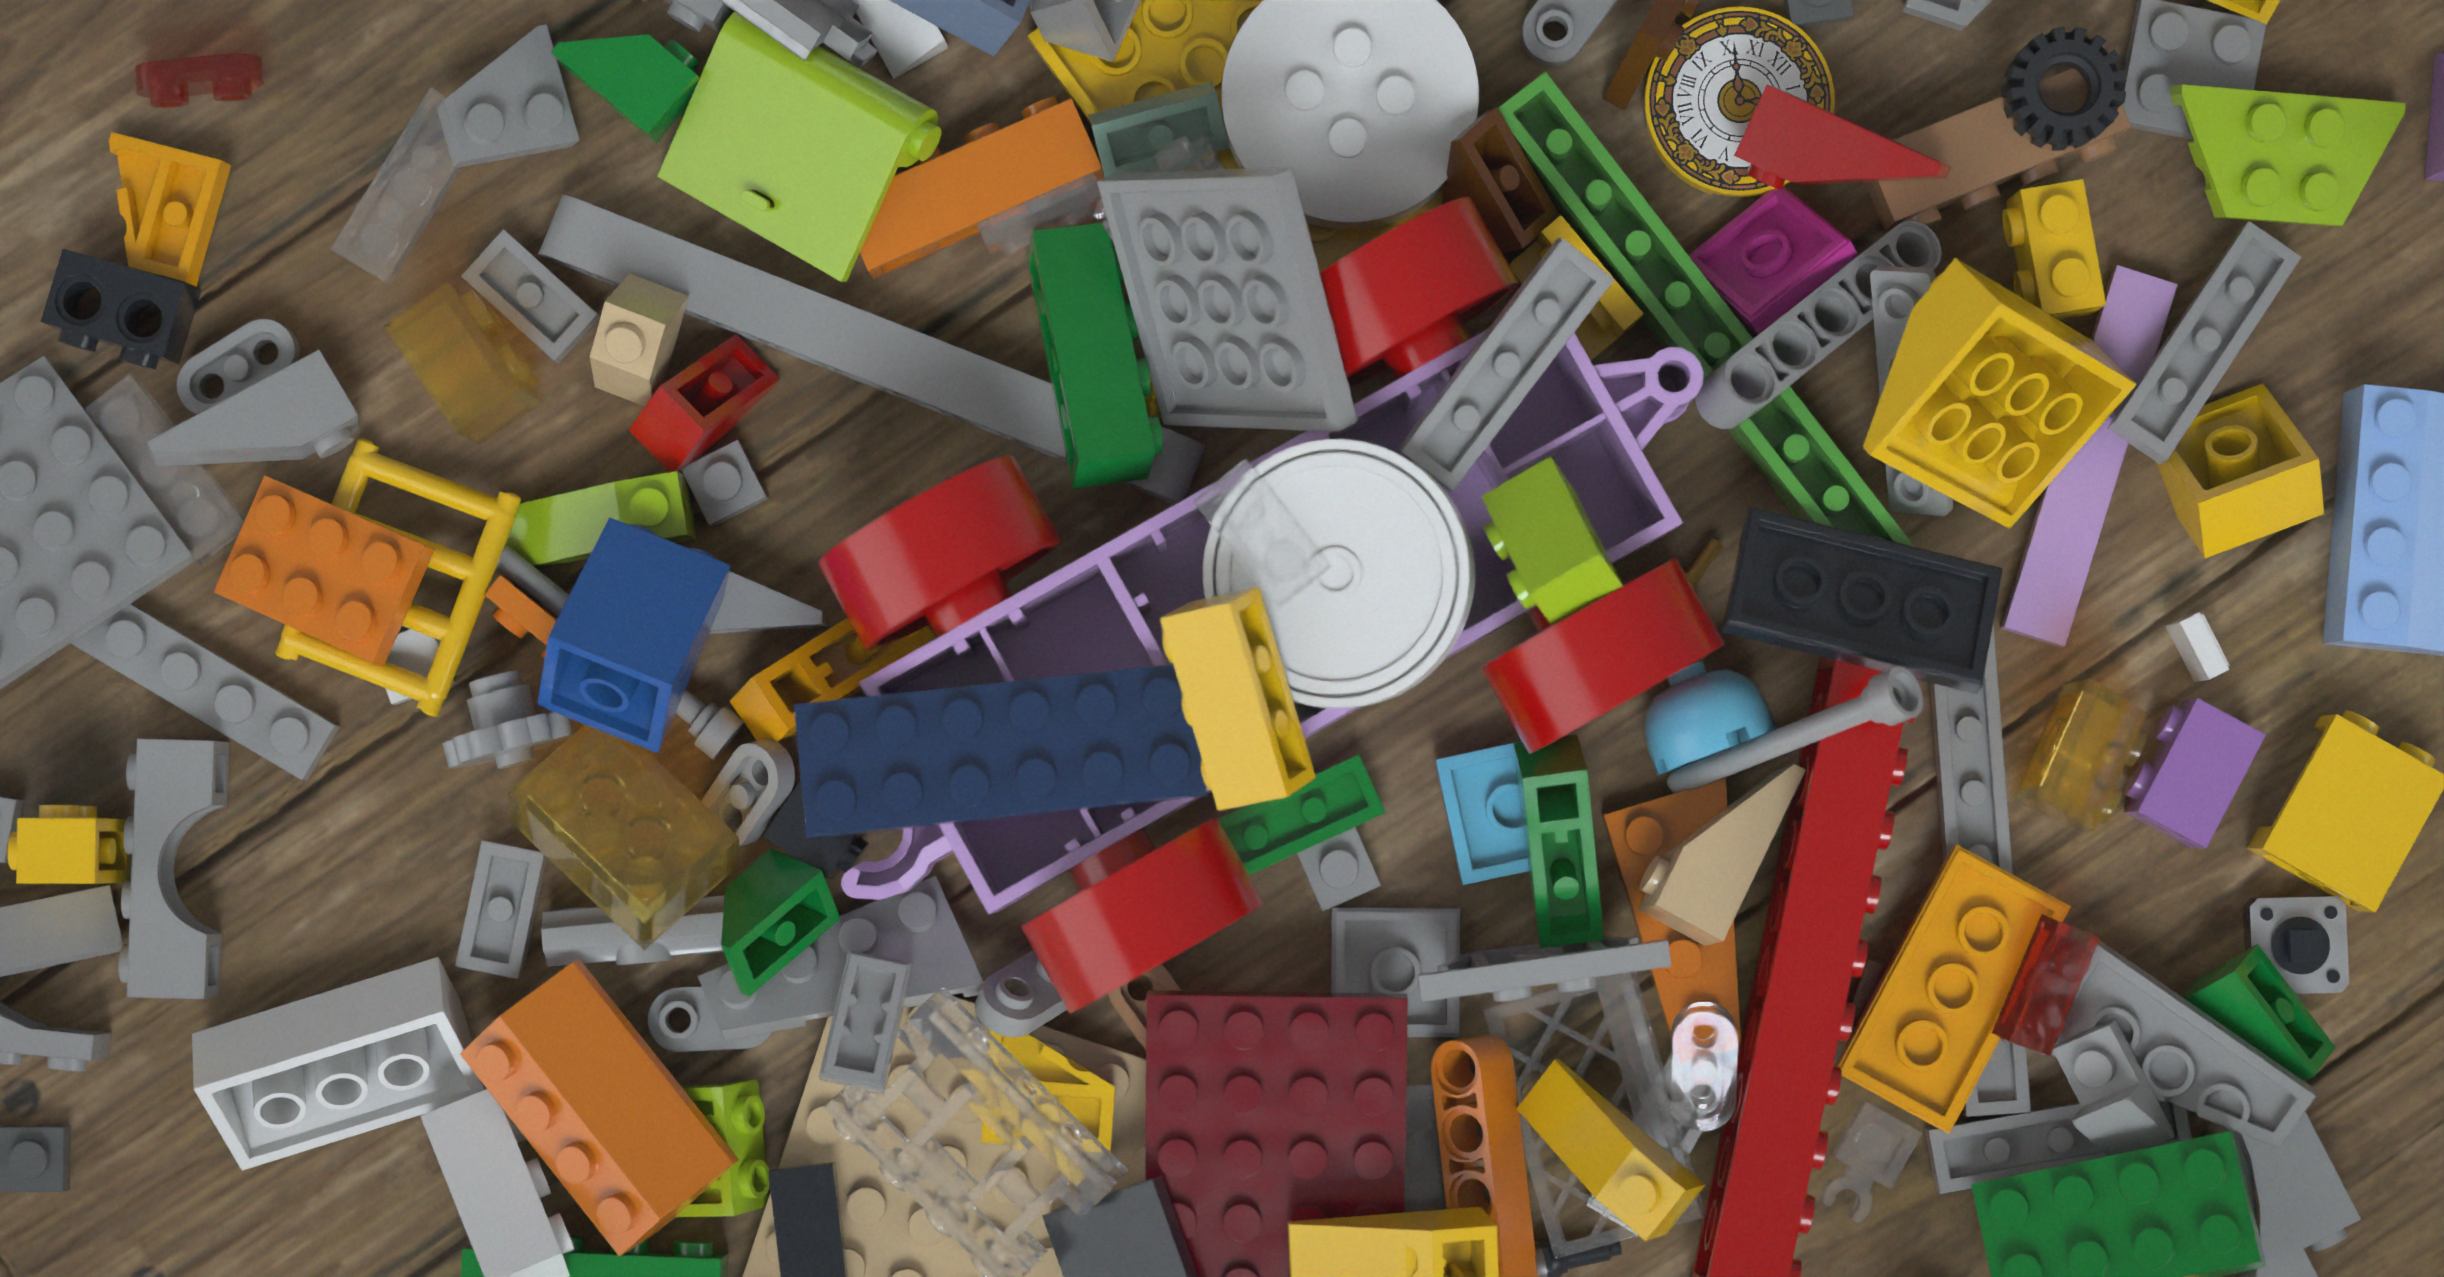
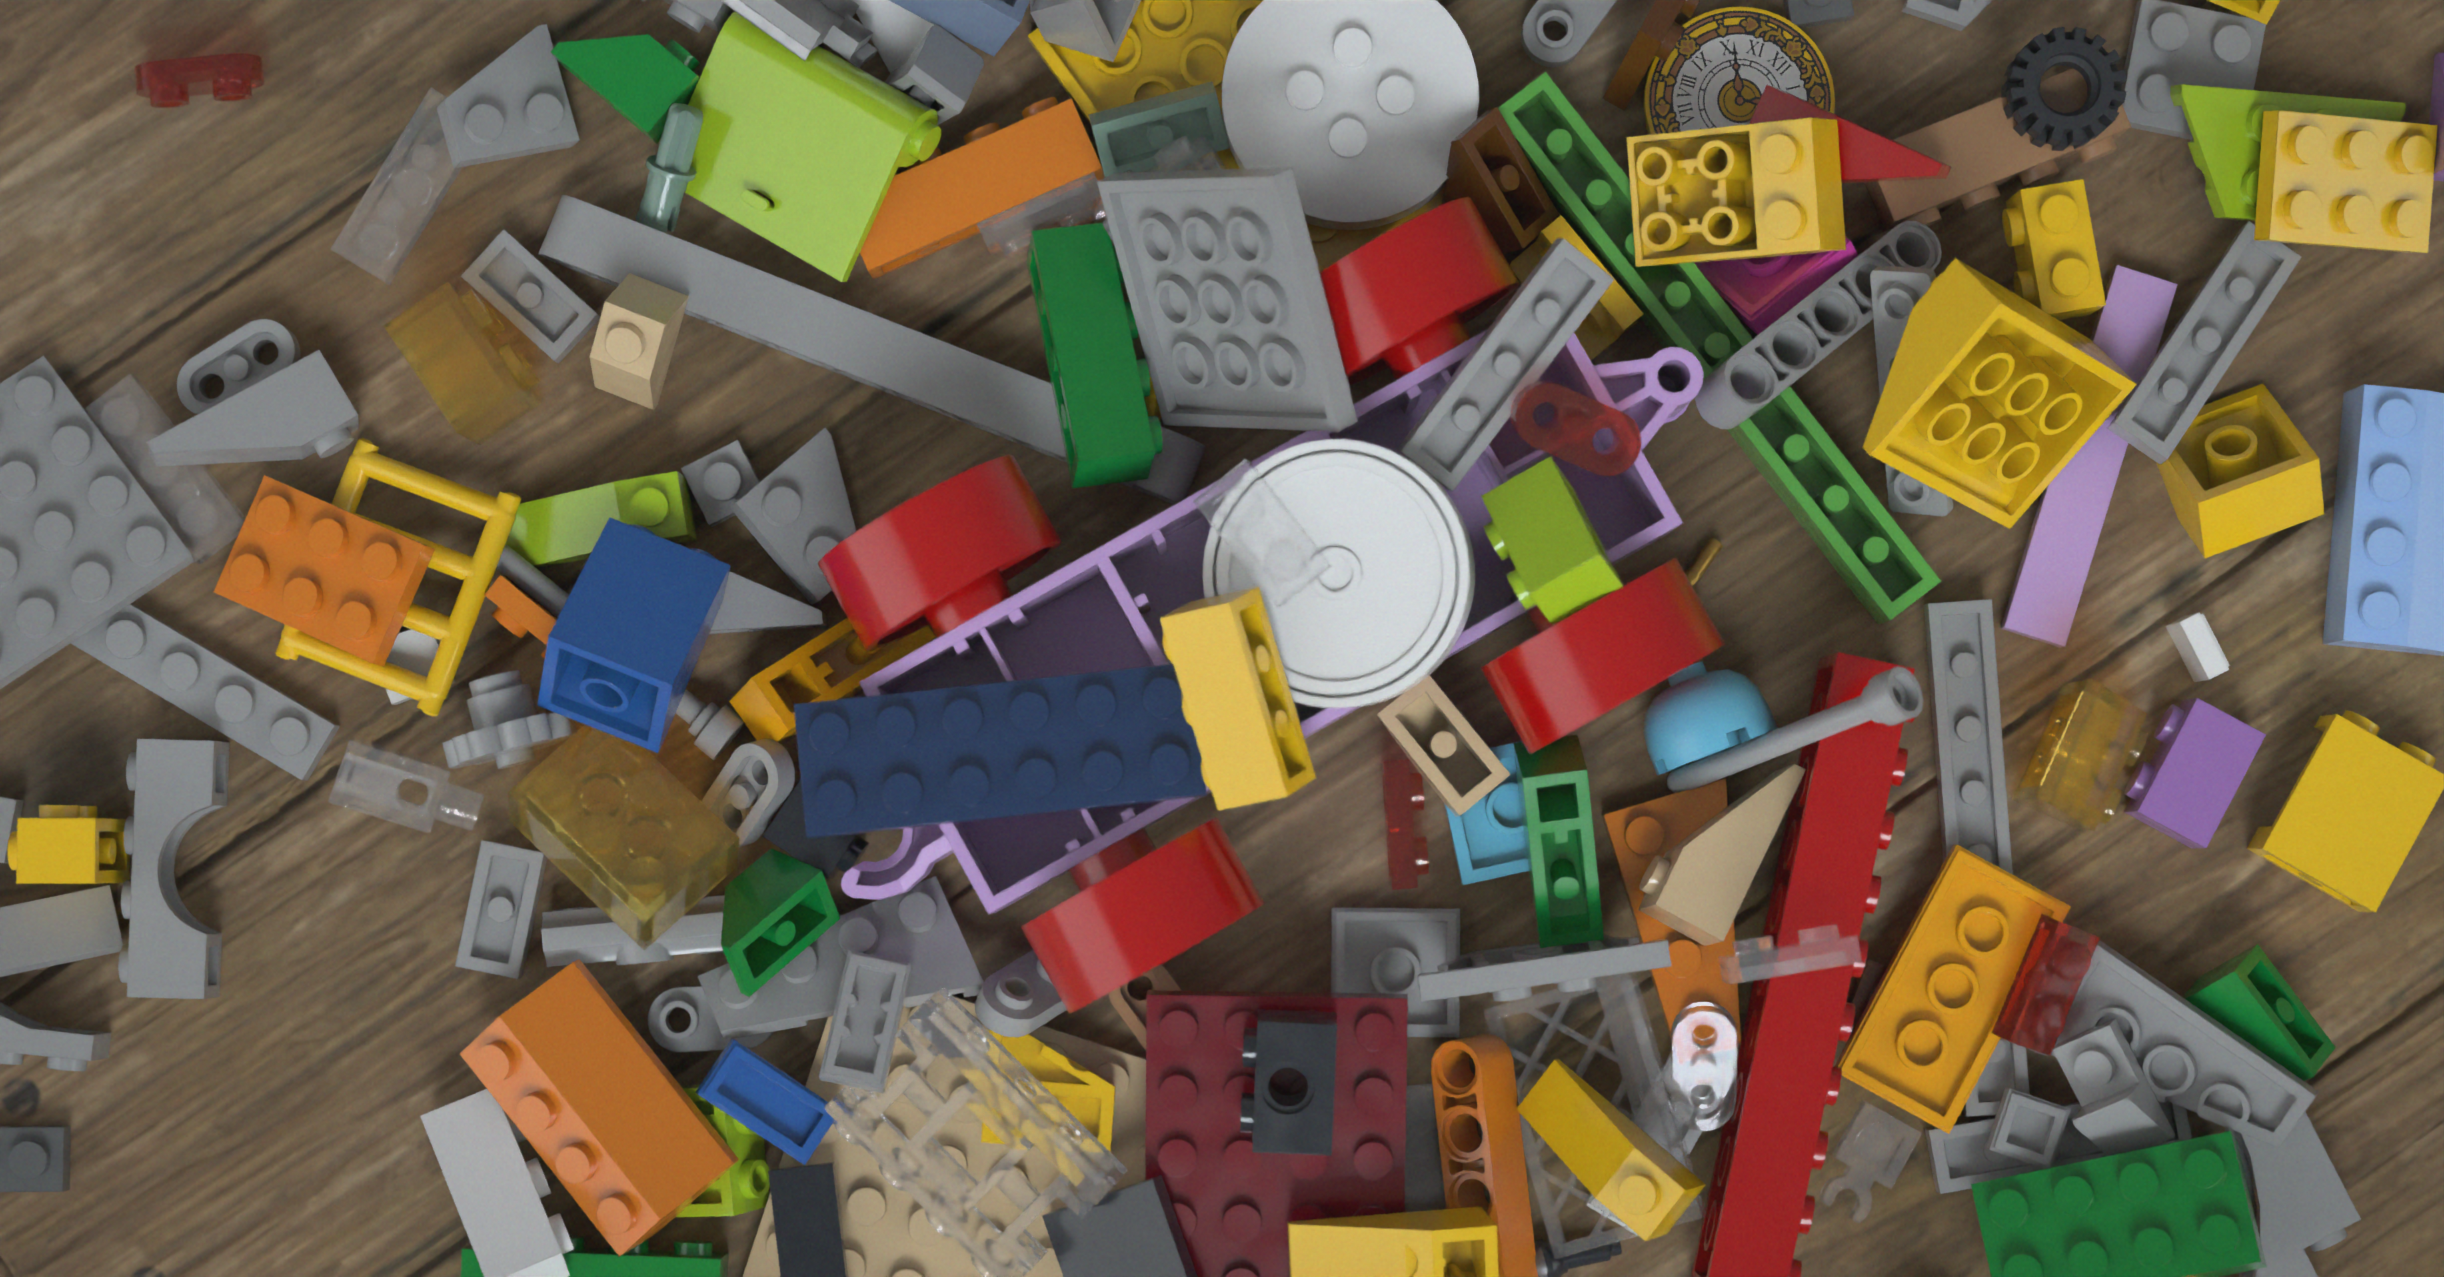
(123, 299): black brick -> none
(167, 205): light orange wing -> none
(335, 1064): white slope -> none
(372, 781): none -> clear torso
(670, 168): none -> sand green axle
(702, 403): red slope -> none
(766, 1101): none -> blue tile
(800, 513): none -> light grey wing
(939, 73): none -> light grey slope
(1297, 1121): none -> black brick
(1317, 811): green plate -> none
(1338, 869): light grey plate -> none
(1402, 796): none -> clear red plate
(1443, 746): none -> tan slope
(1574, 426): none -> clear red plate
(1736, 192): none -> yellow slope
(1818, 949): none -> clear plate
(1862, 600): black tile -> none
(2028, 1128): none -> light grey tile
(2301, 939): piece -> none
(2345, 182): none -> yellow plate

